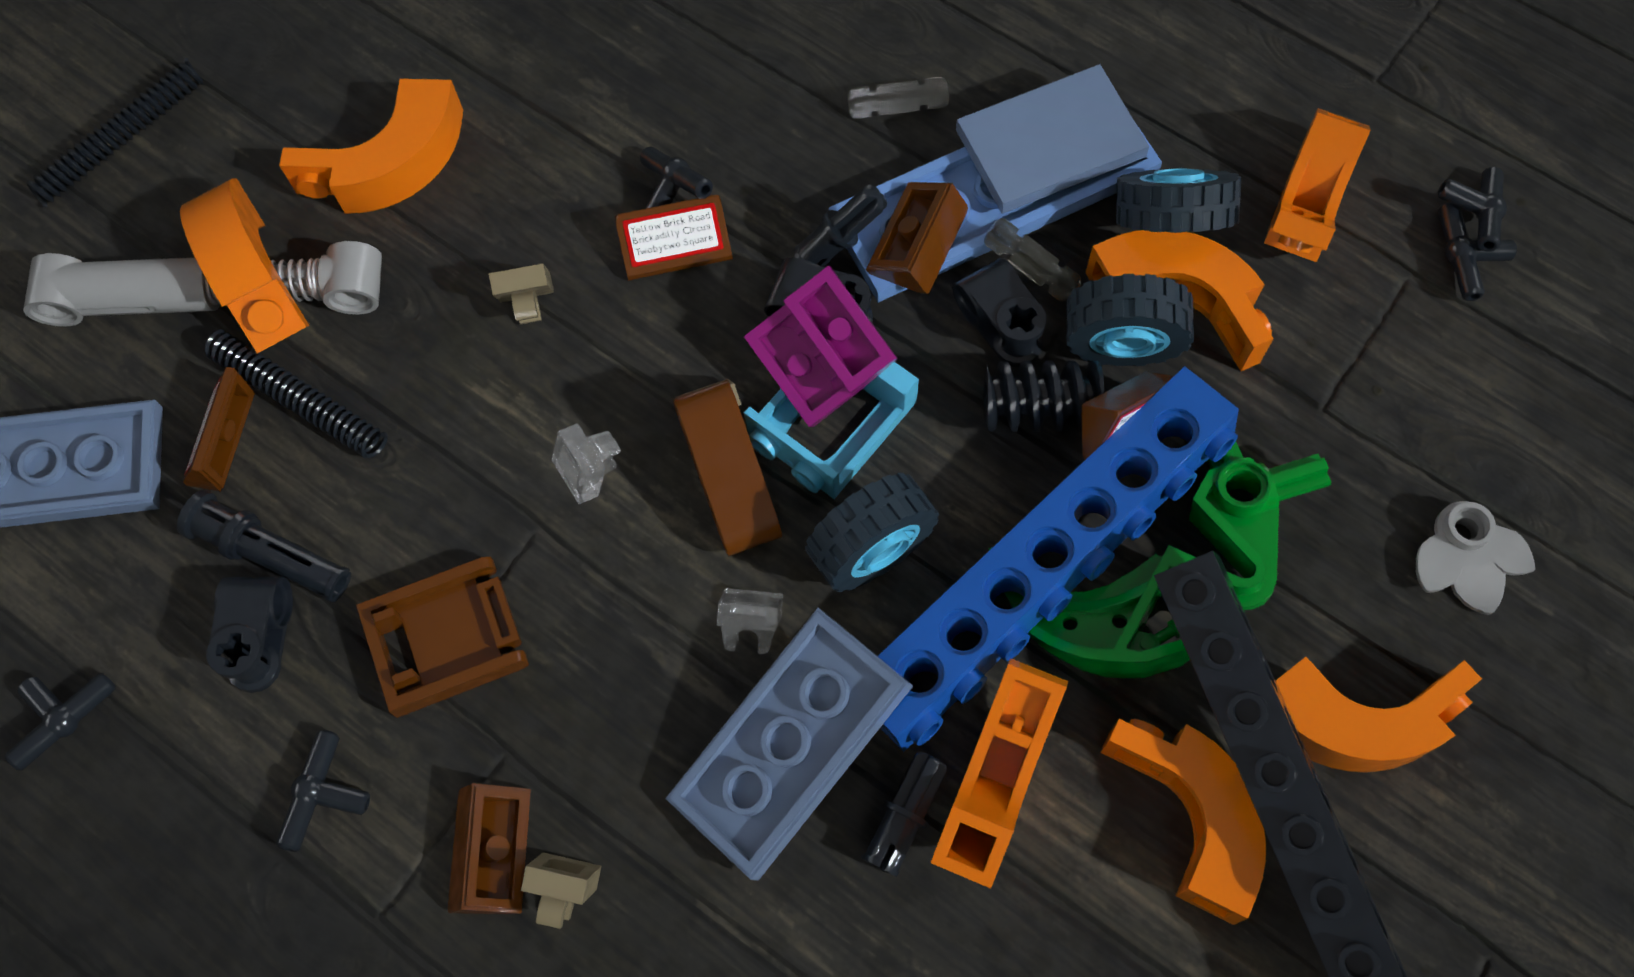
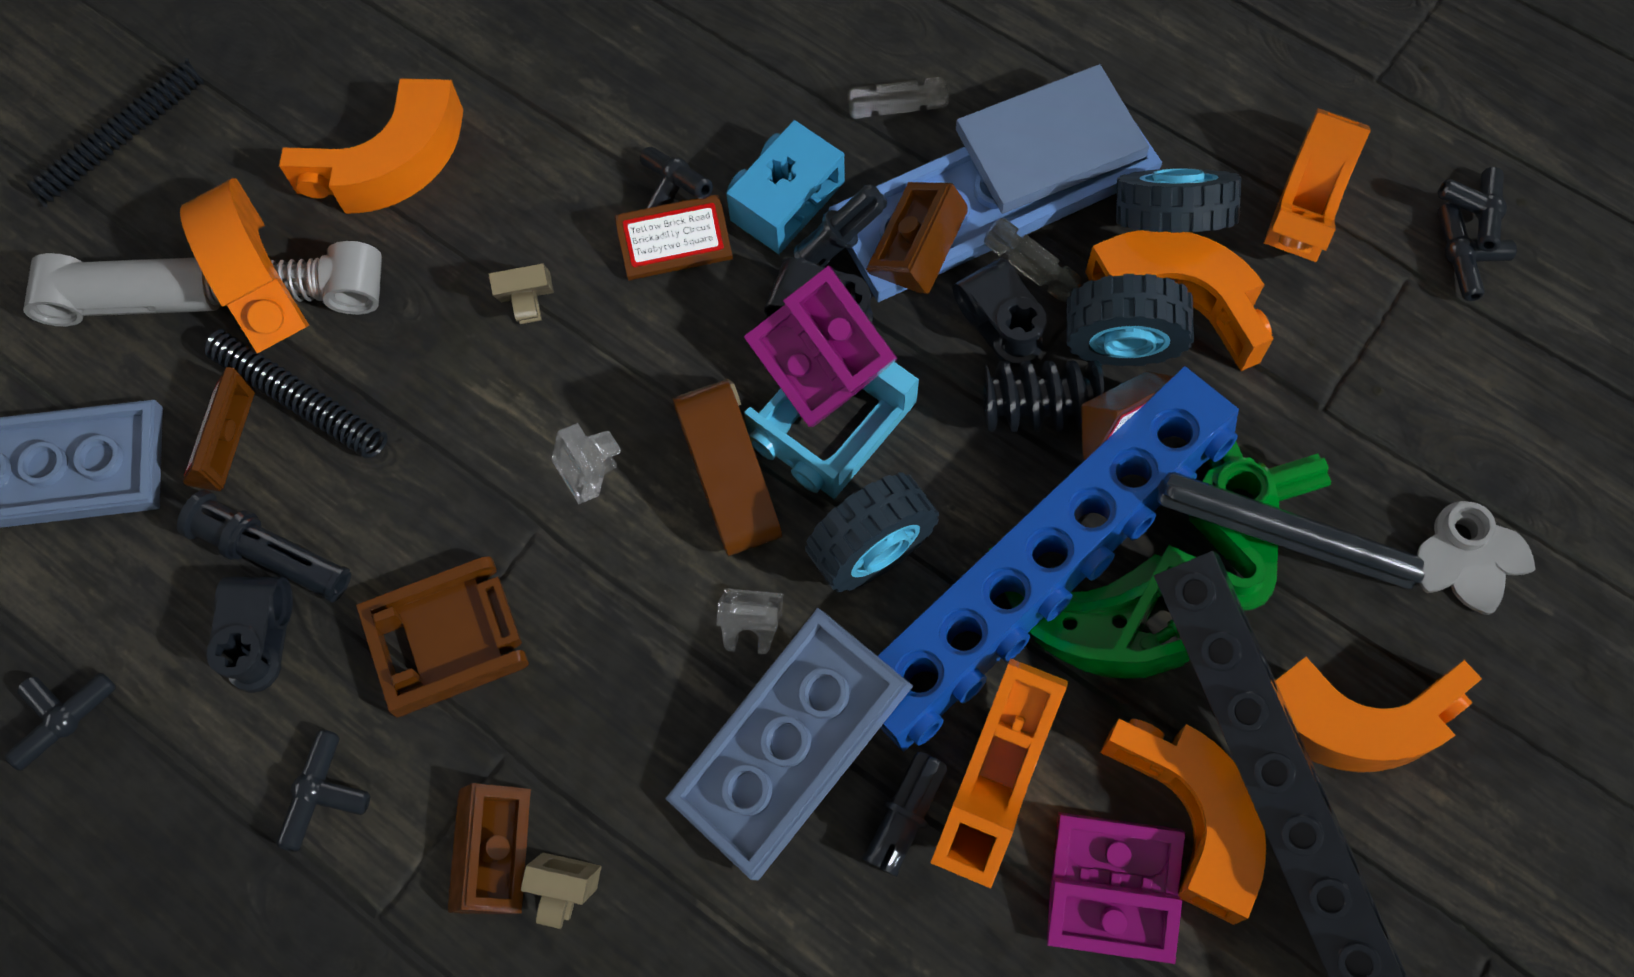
(785, 186): none -> dark azure brick
(1115, 888): none -> magenta slope
(1290, 530): none -> black axle

